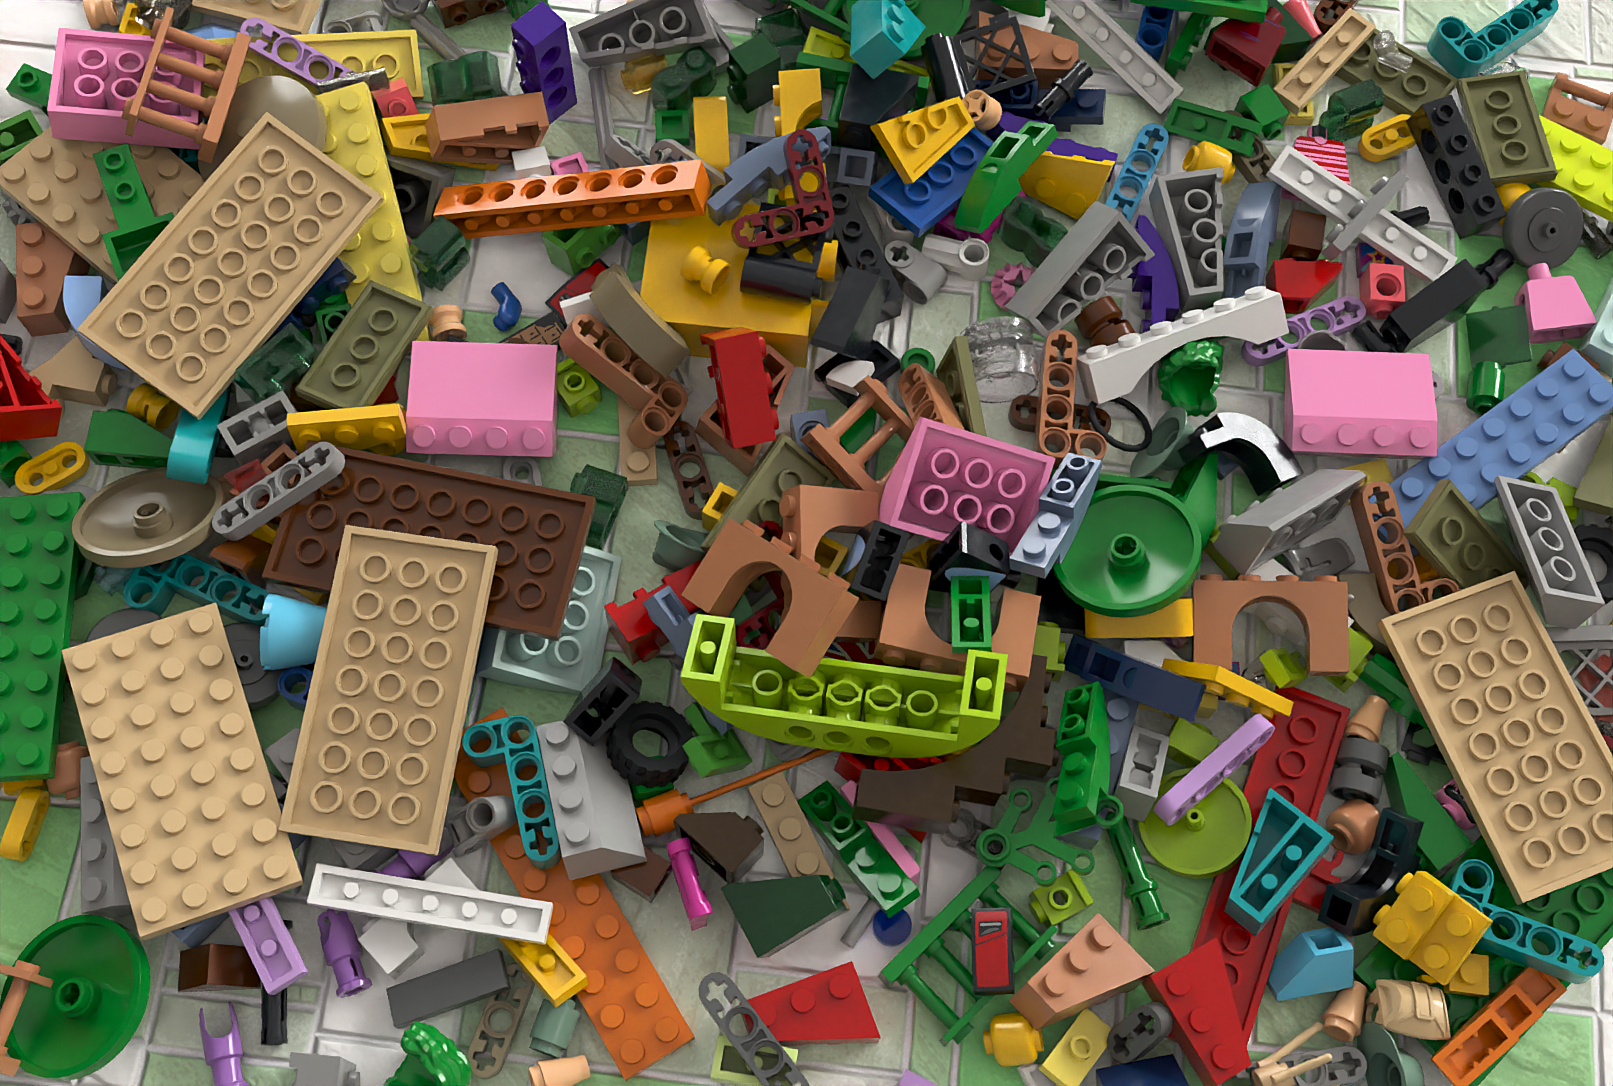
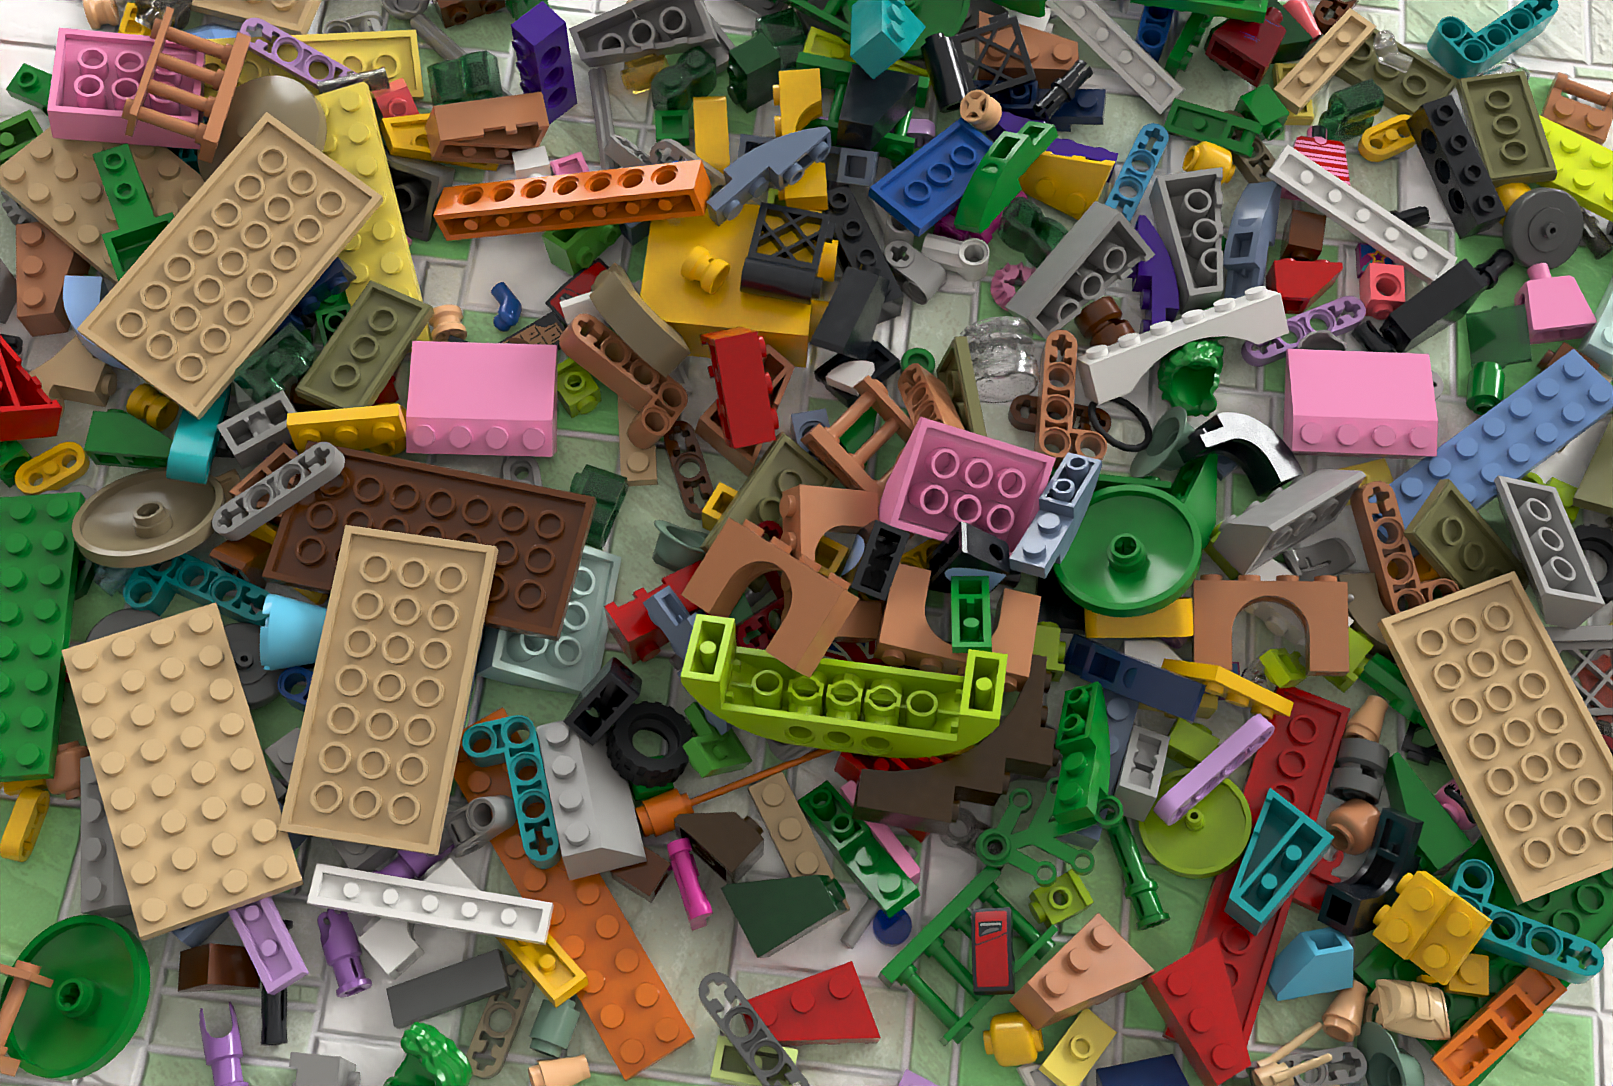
(246, 476): clear red tile -> none
(439, 253): clear green brick -> none
(804, 200): dark red beam -> none
(923, 136): yellow wing -> none
(1144, 1039): dark grey beam -> none
(1363, 214): light grey plate -> none

